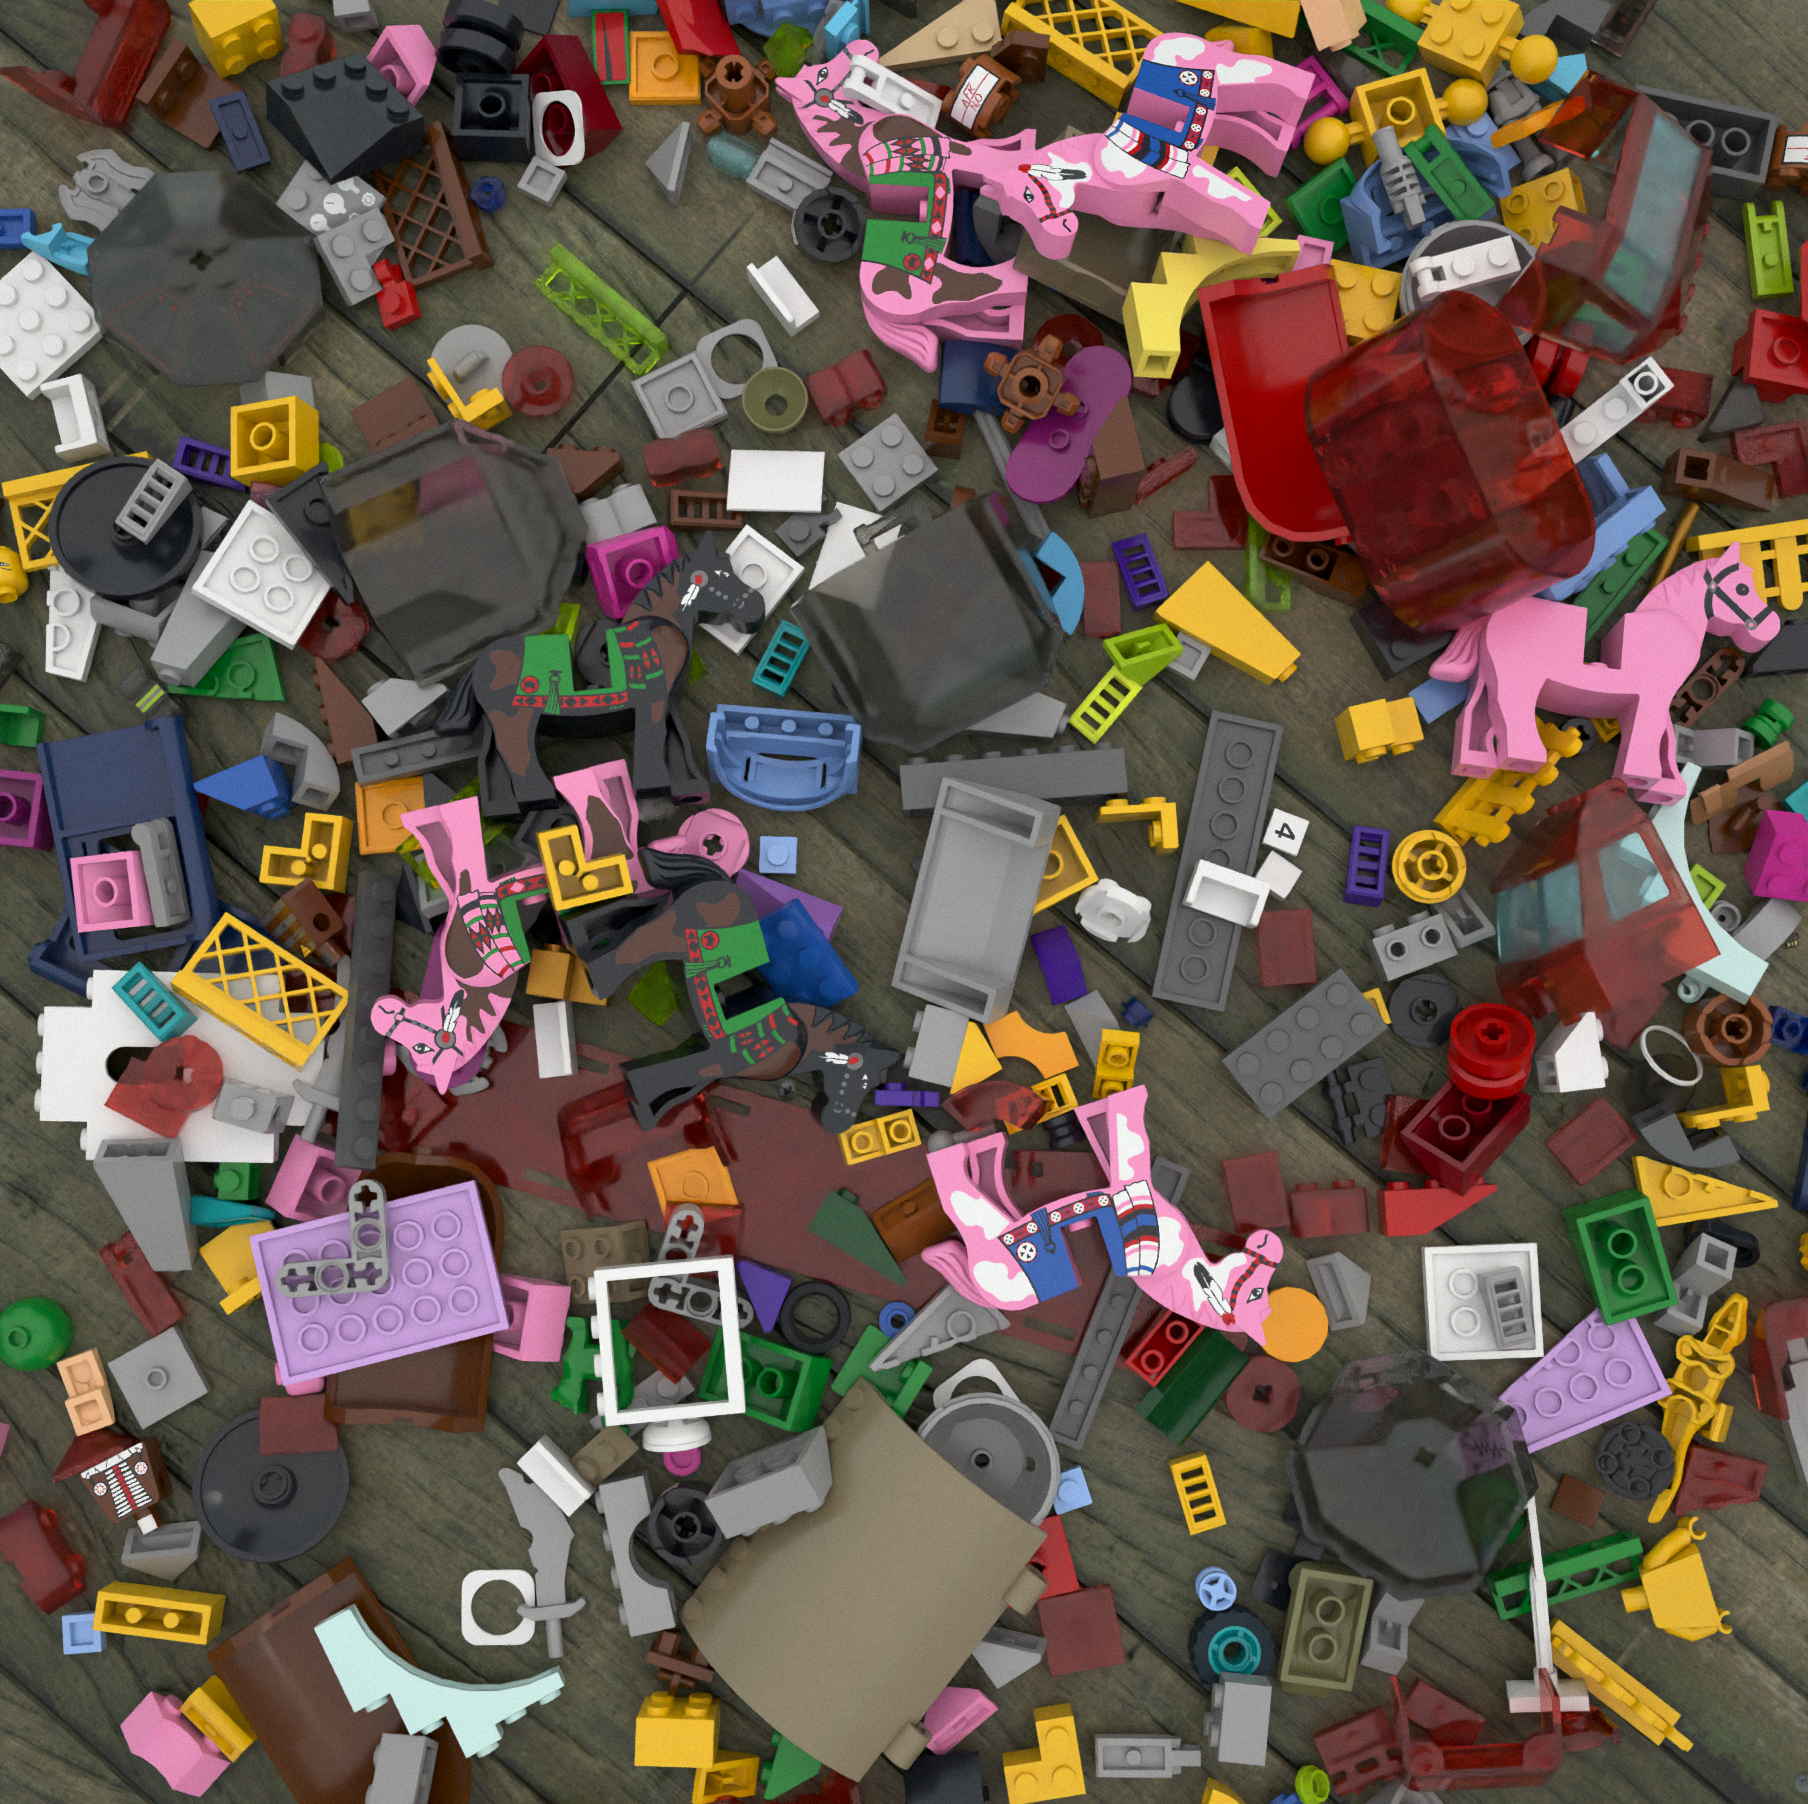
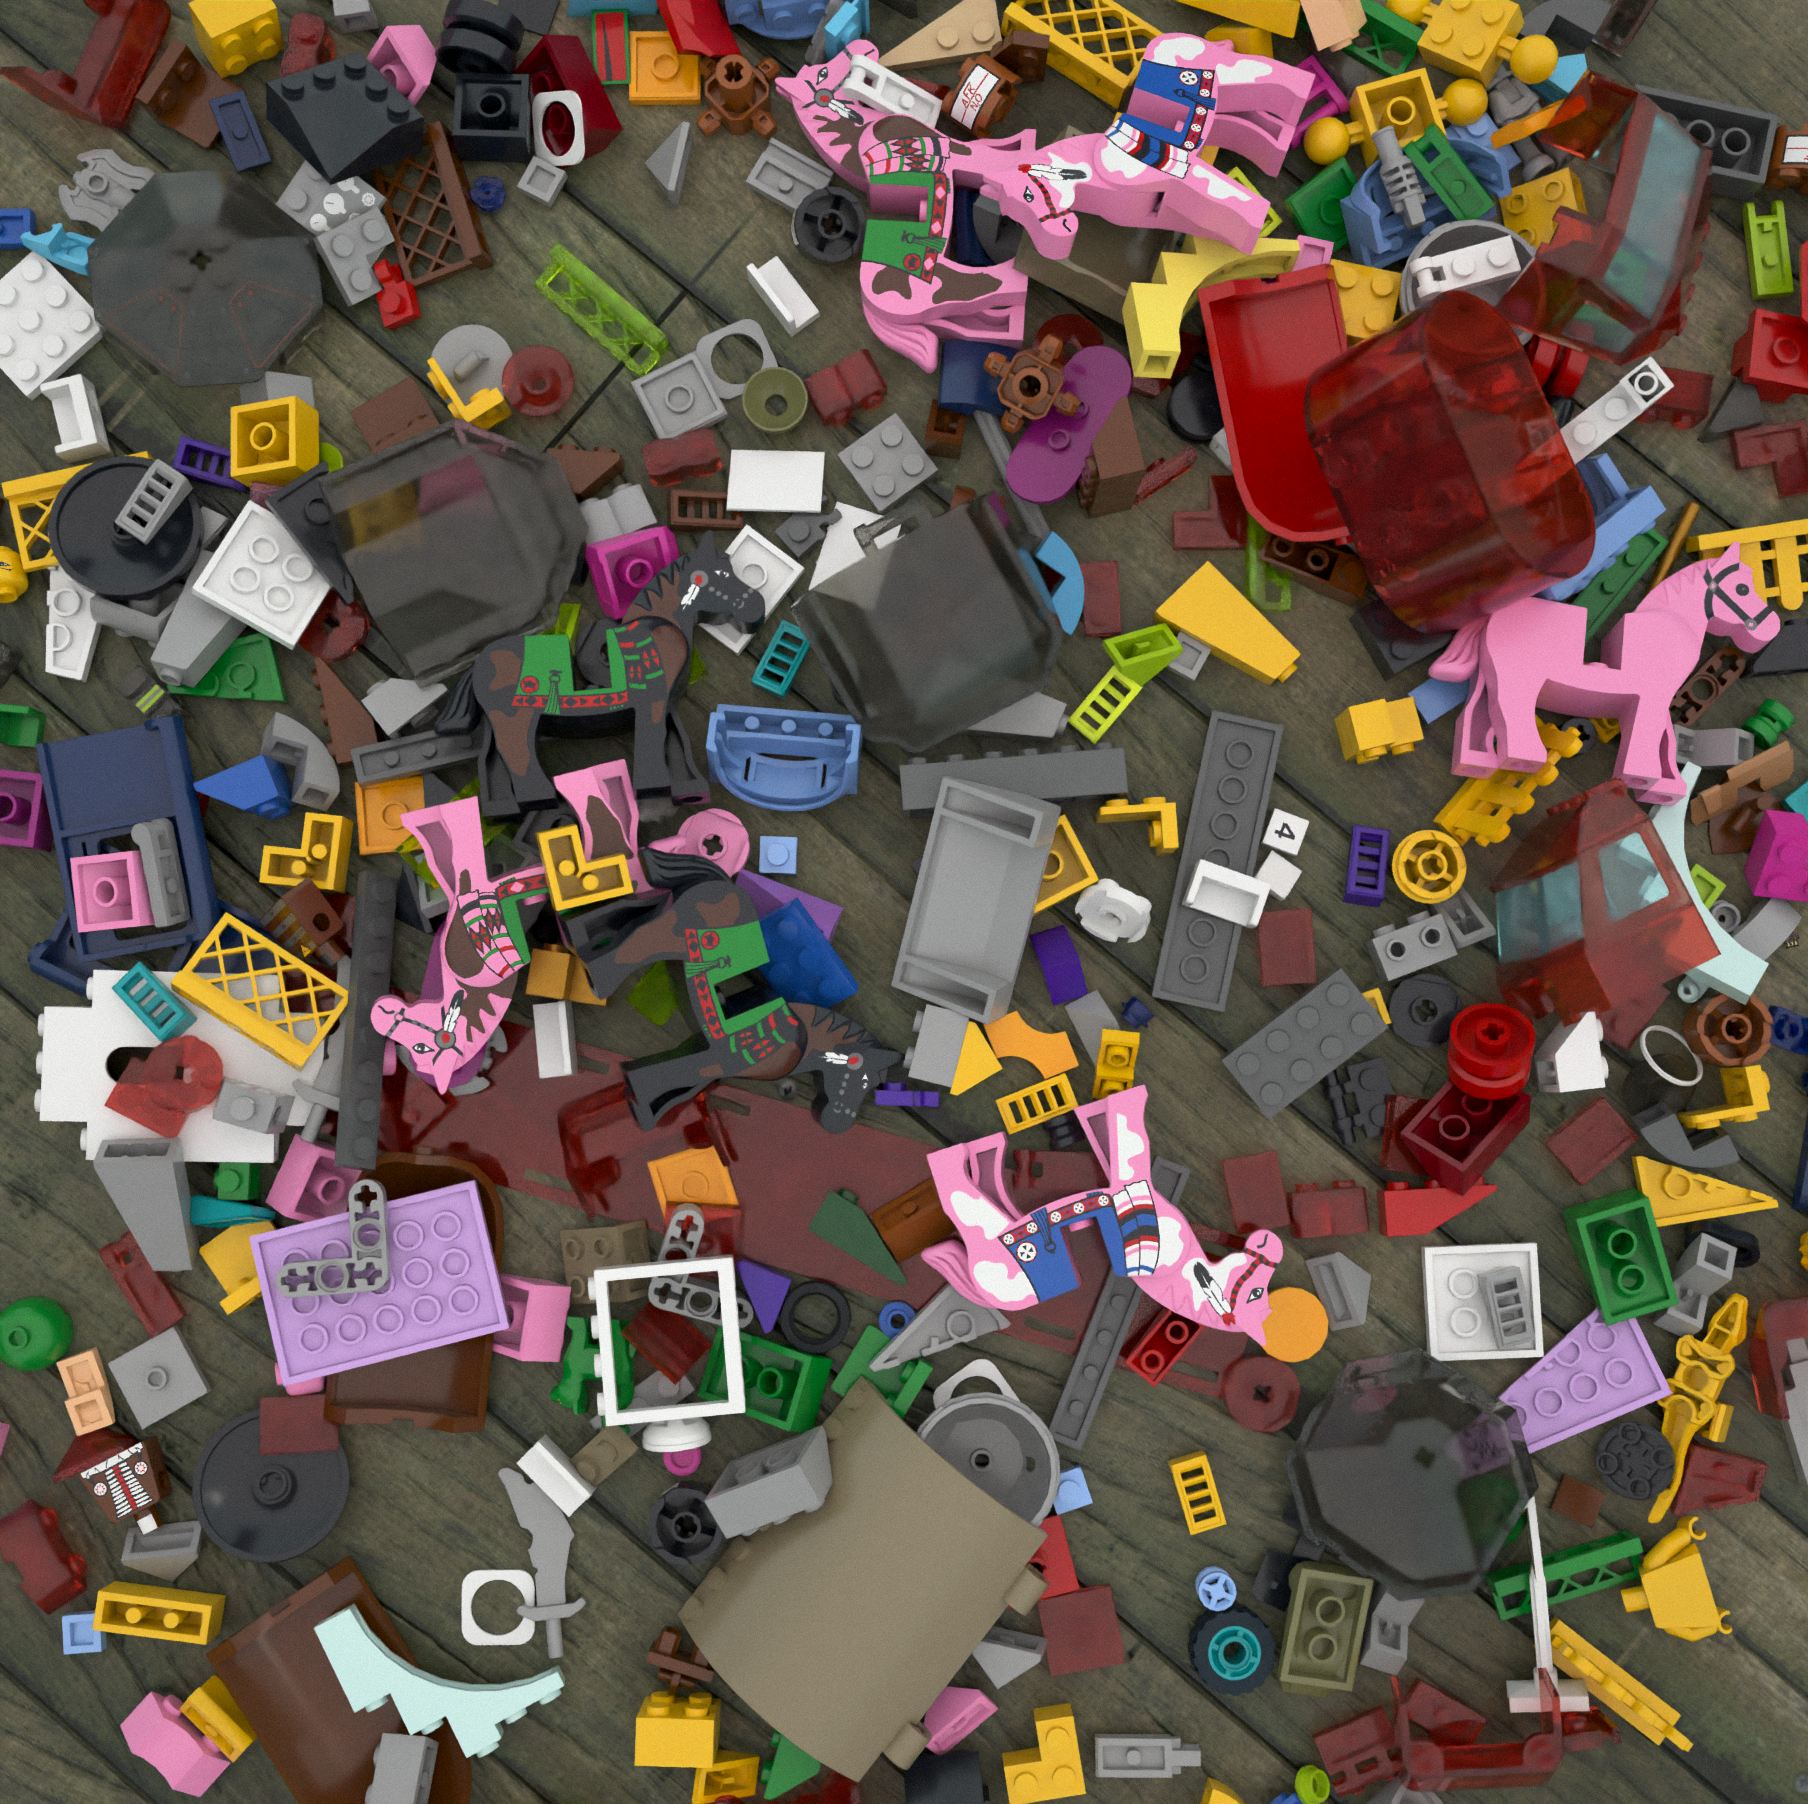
(647, 1600): light grey arch -> none
(731, 155): clear light blue brick -> none
(787, 49): clear neon green panel -> none
(879, 1137): yellow slope -> none
(943, 1139): light grey bar -> none
(997, 1101): clear red brick -> none
(1149, 599): dark purple slope -> none
(1193, 1385): dark green panel -> none
(1239, 1718): light grey brick -> none
(1716, 480): reddish brown slope -> none

